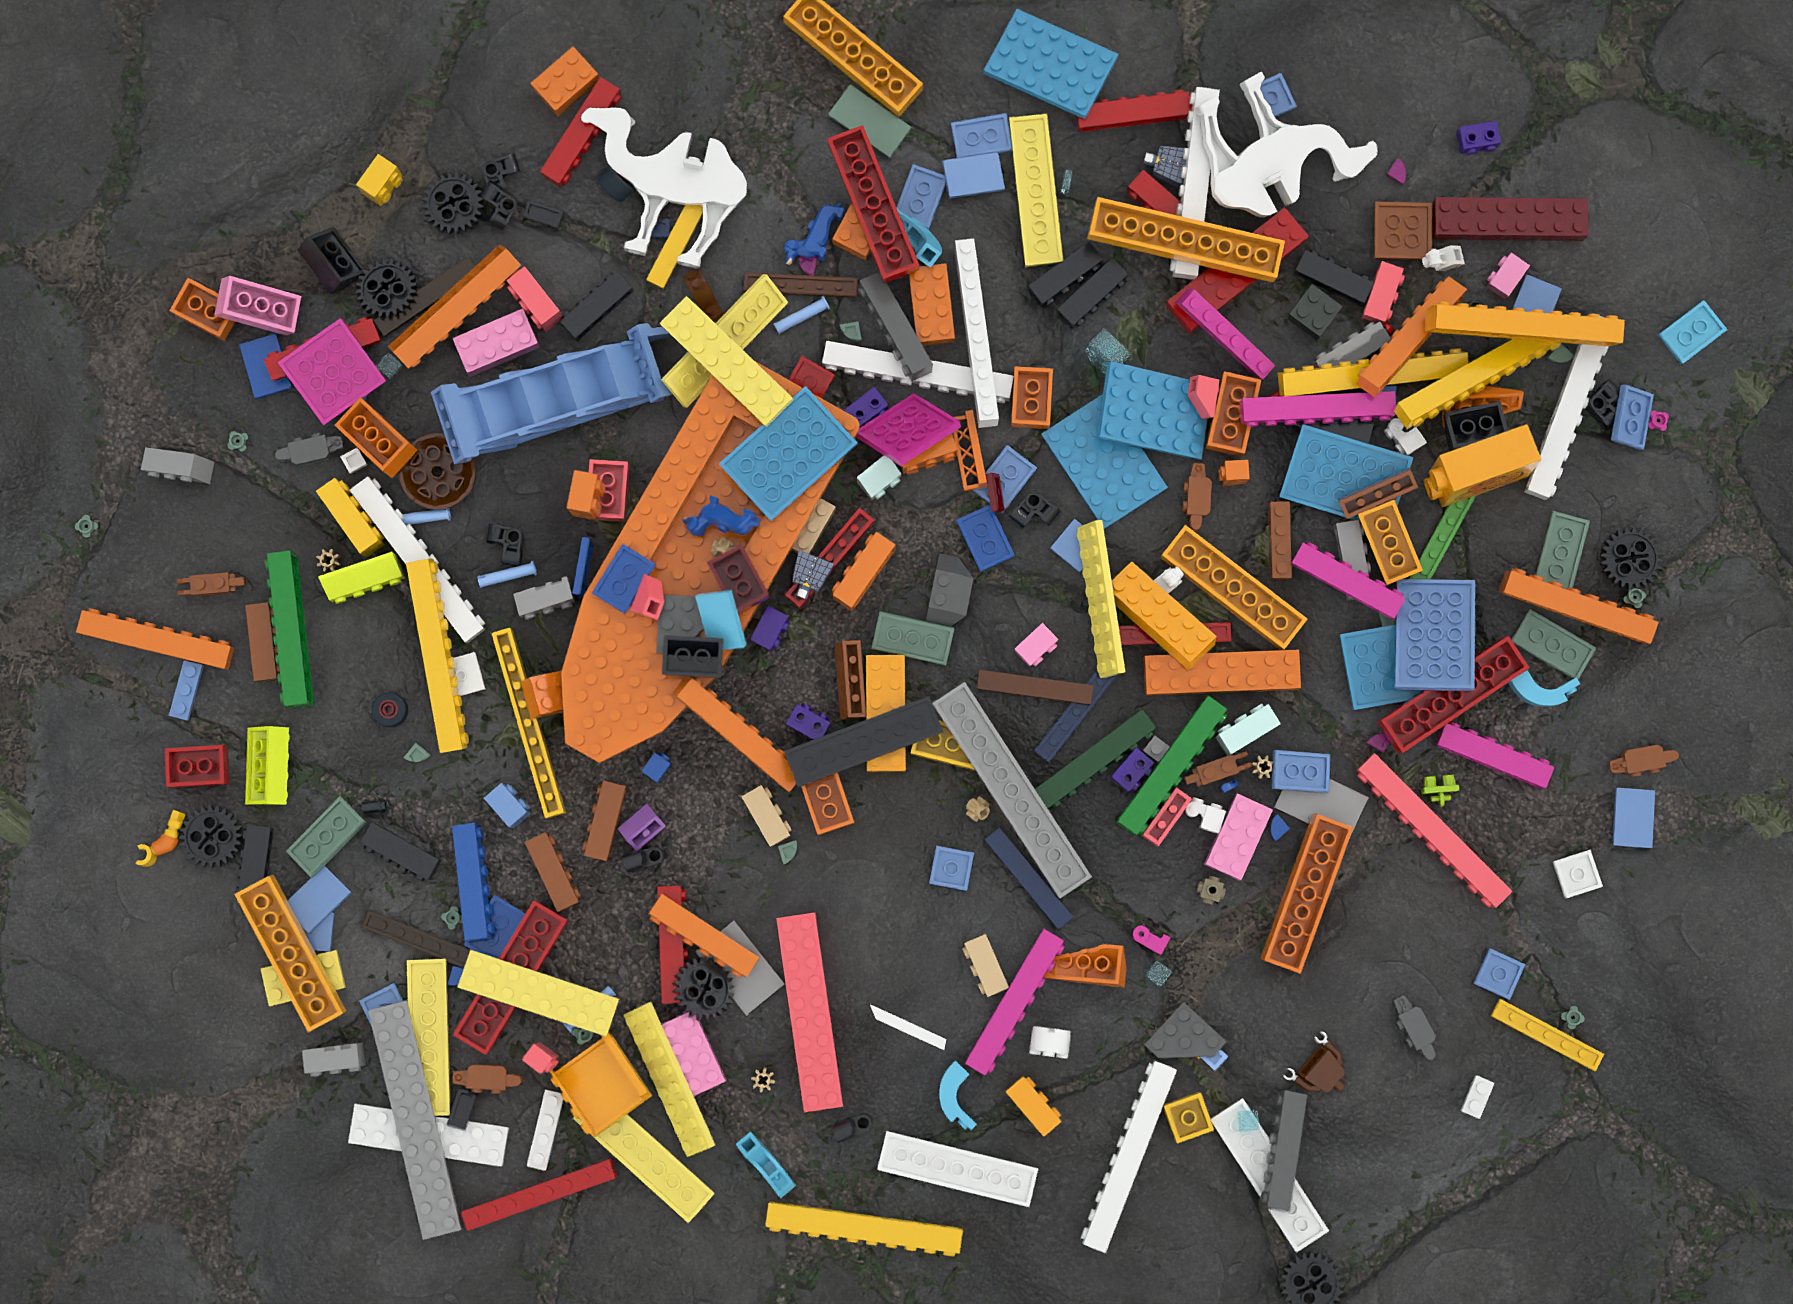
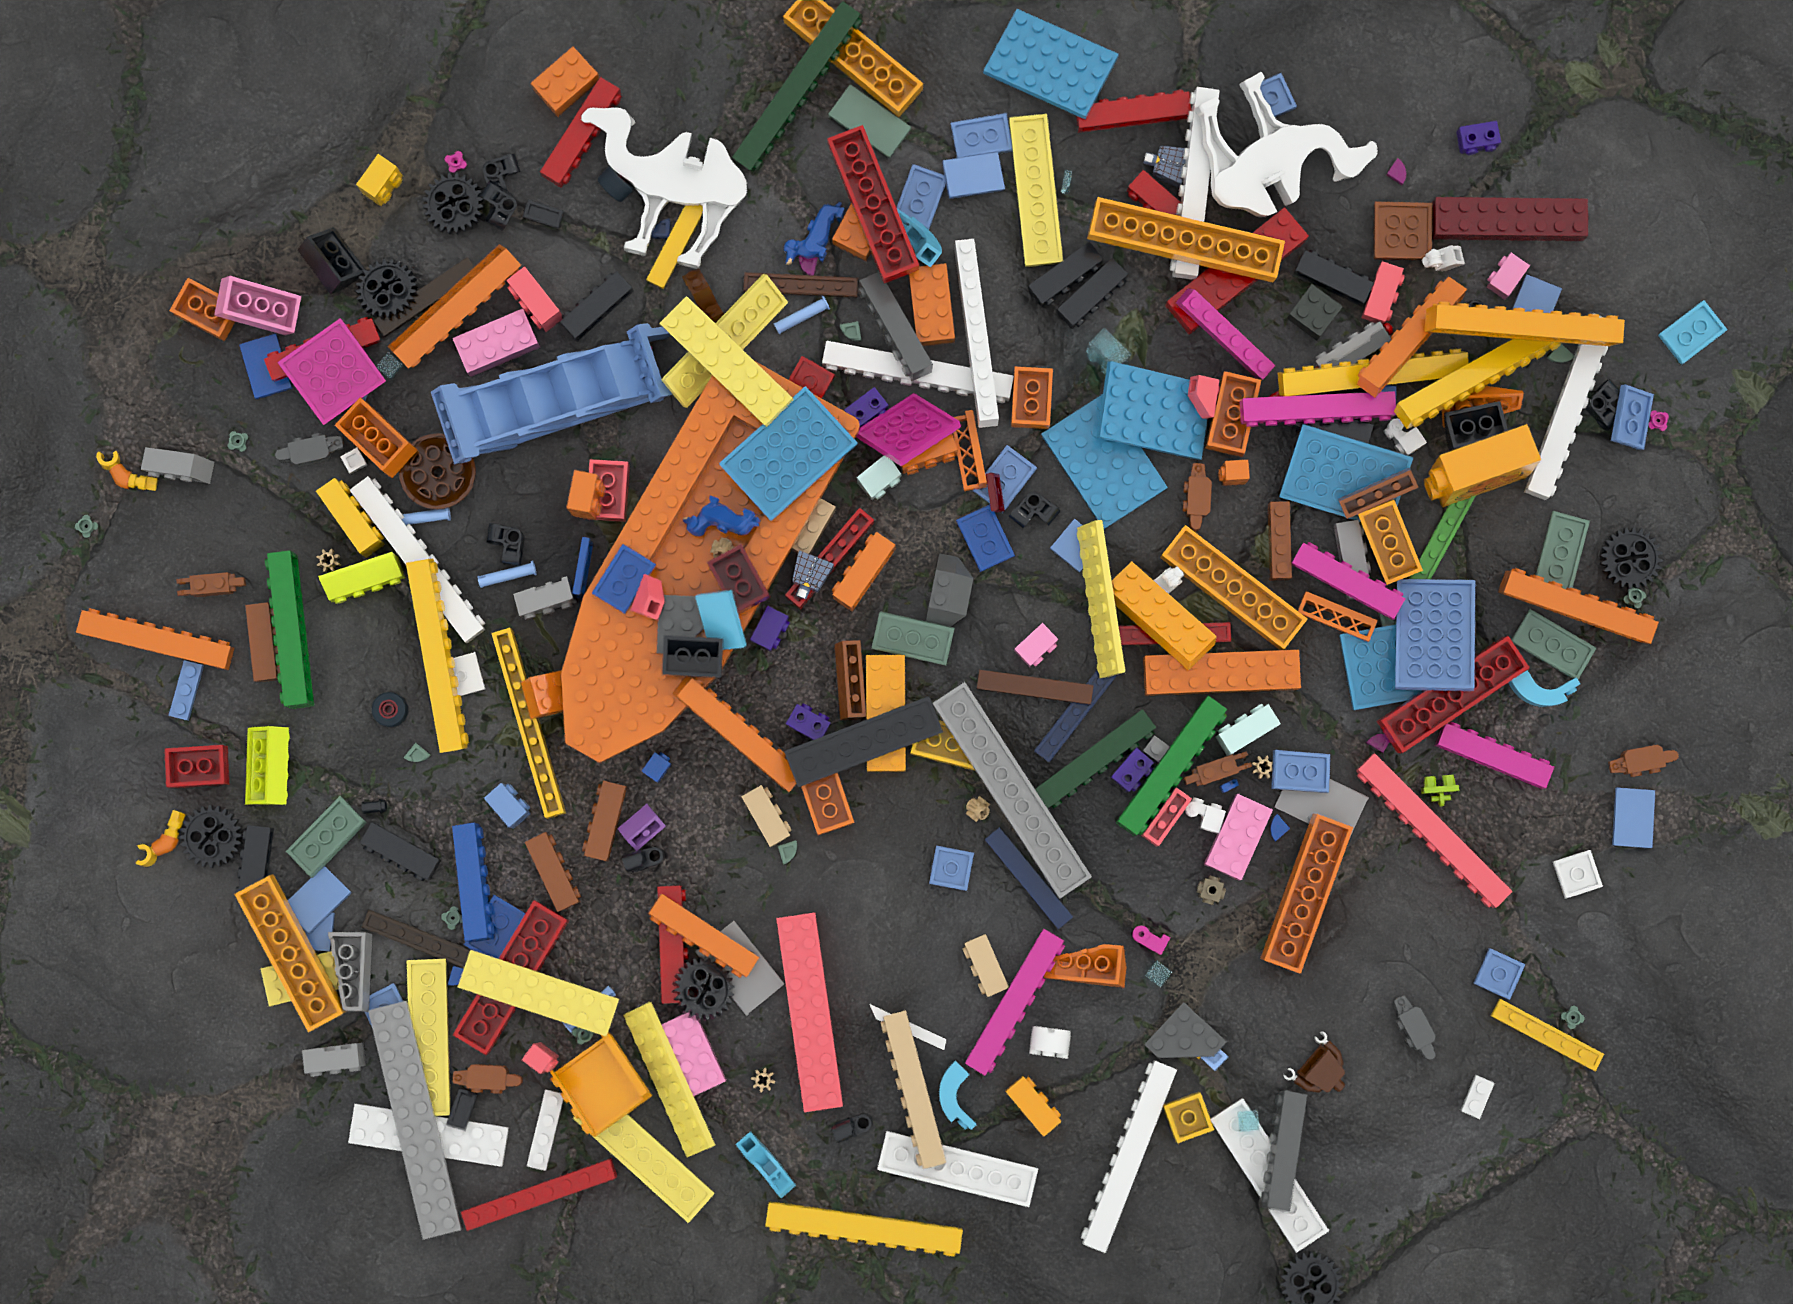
(123, 477): none -> yellow piece
(353, 968): none -> light grey wedge
(460, 163): none -> dark pink plate
(798, 86): none -> dark green brick
(914, 1090): none -> tan brick
(1341, 612): none -> orange fence

